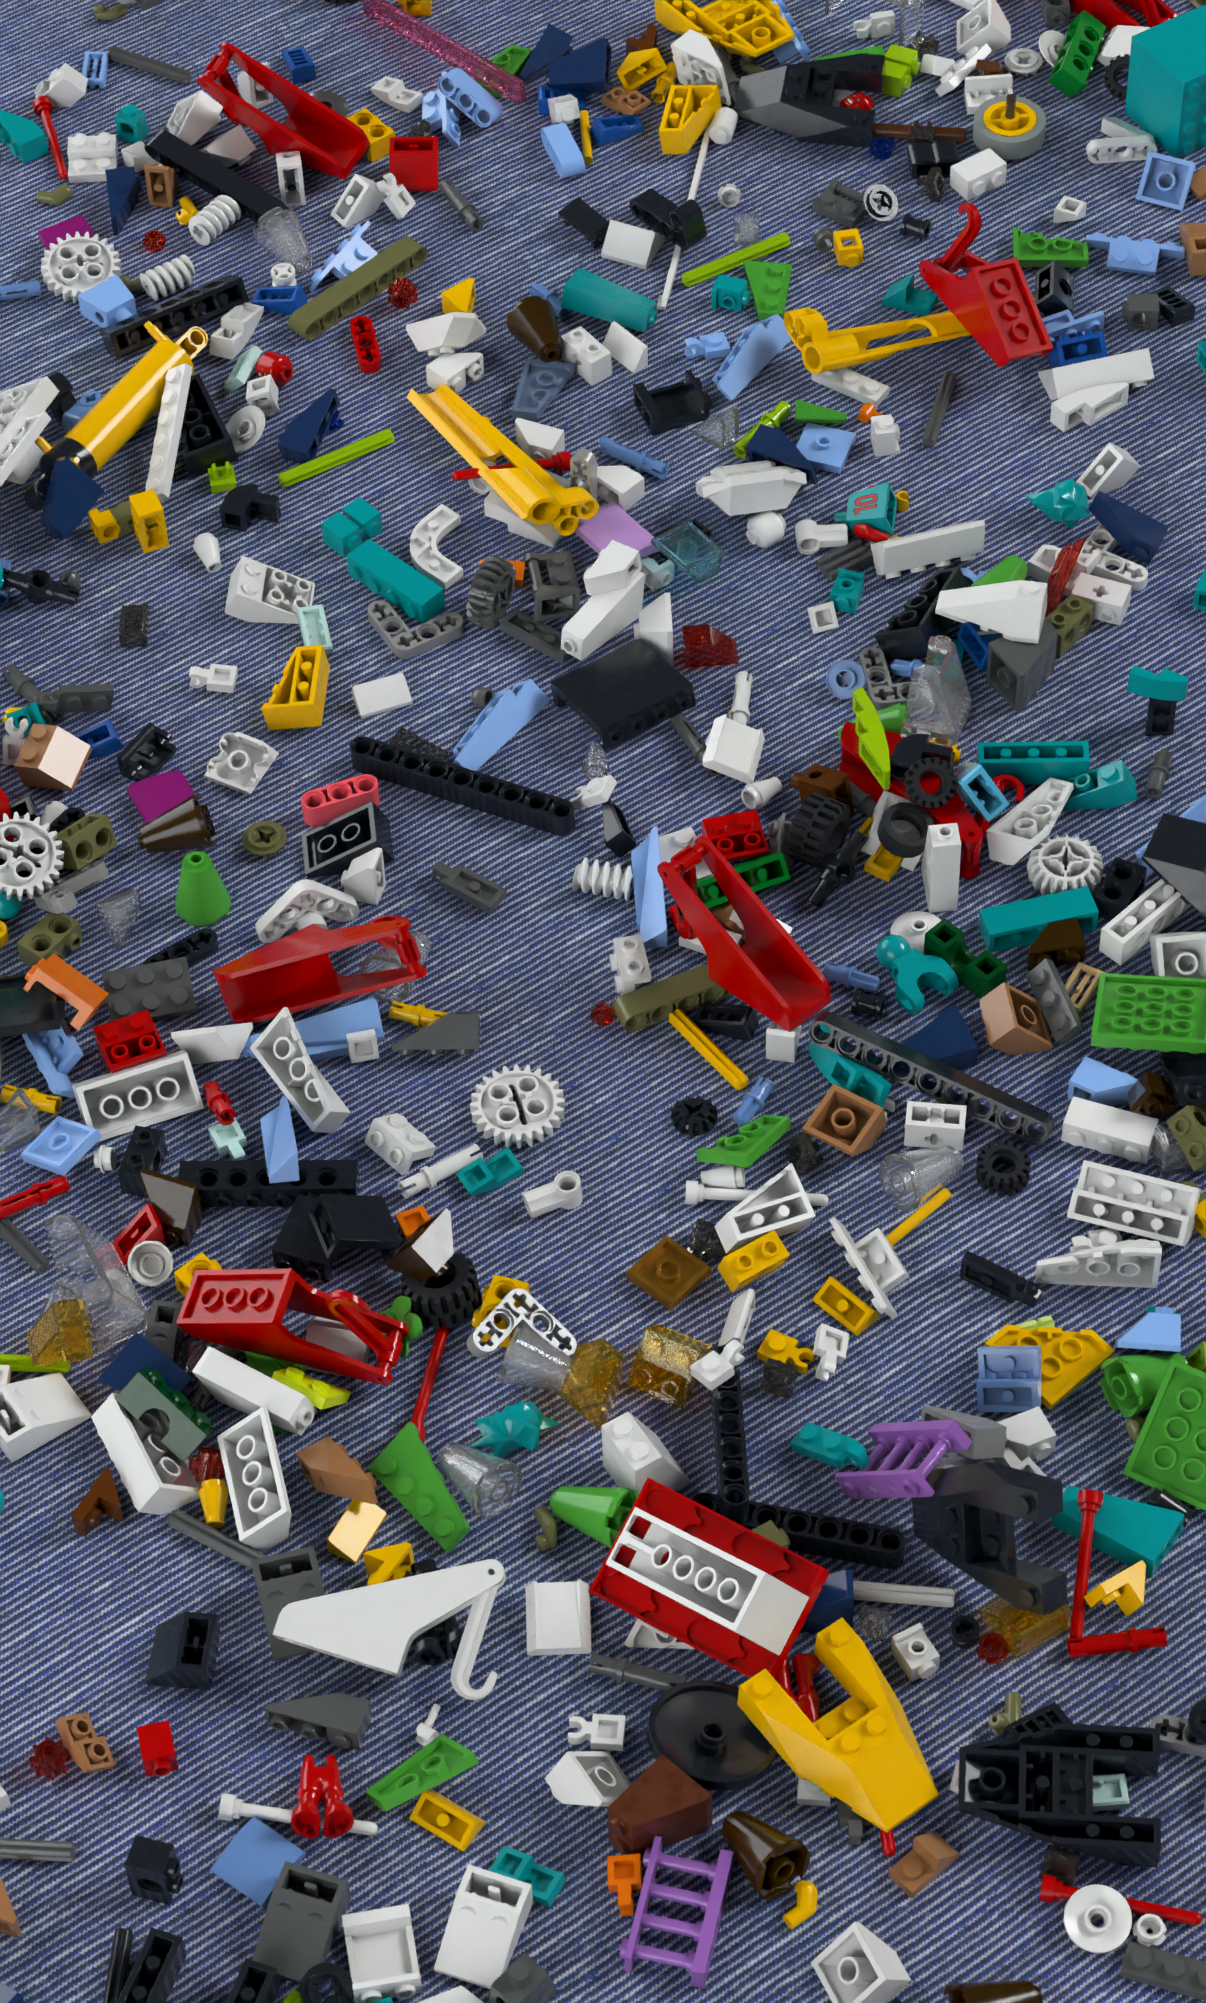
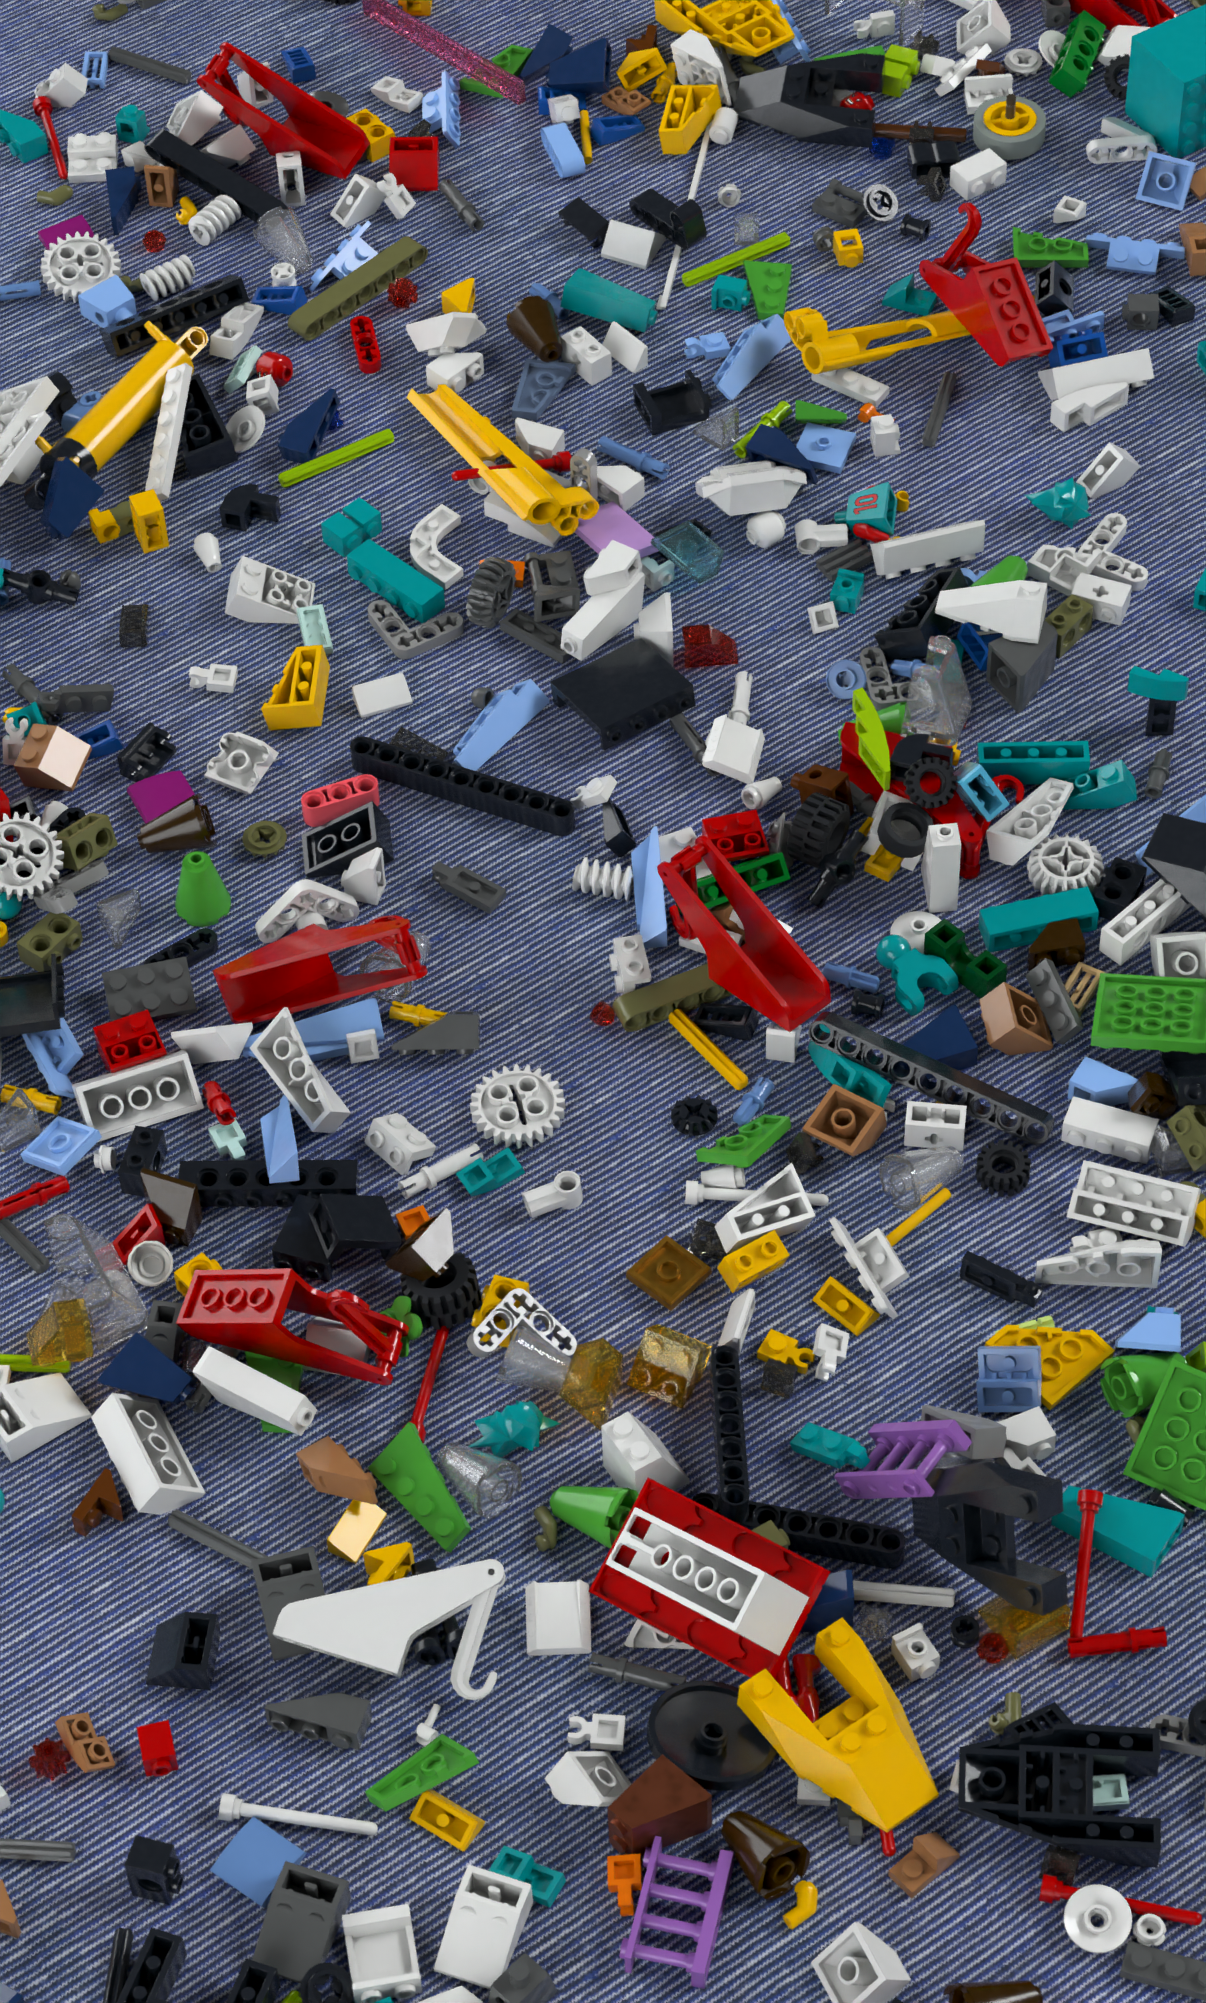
(68, 985): orange panel -> none
(187, 1426): arch -> none
(206, 1464): clear red gear -> none
(214, 1501): yellow cone -> none
(222, 478): lime tile -> none
(255, 1481): white slope -> none
(319, 1392): neon yellow wing -> none
(323, 1786): red piece -> none
(470, 97): light blue beam -> none
(595, 763): clear cone -> none
(715, 1368): white plate -> none
(1061, 572): clear red piece -> none
(1124, 1588): yellow slope -> none
(1130, 528): dark blue slope -> none

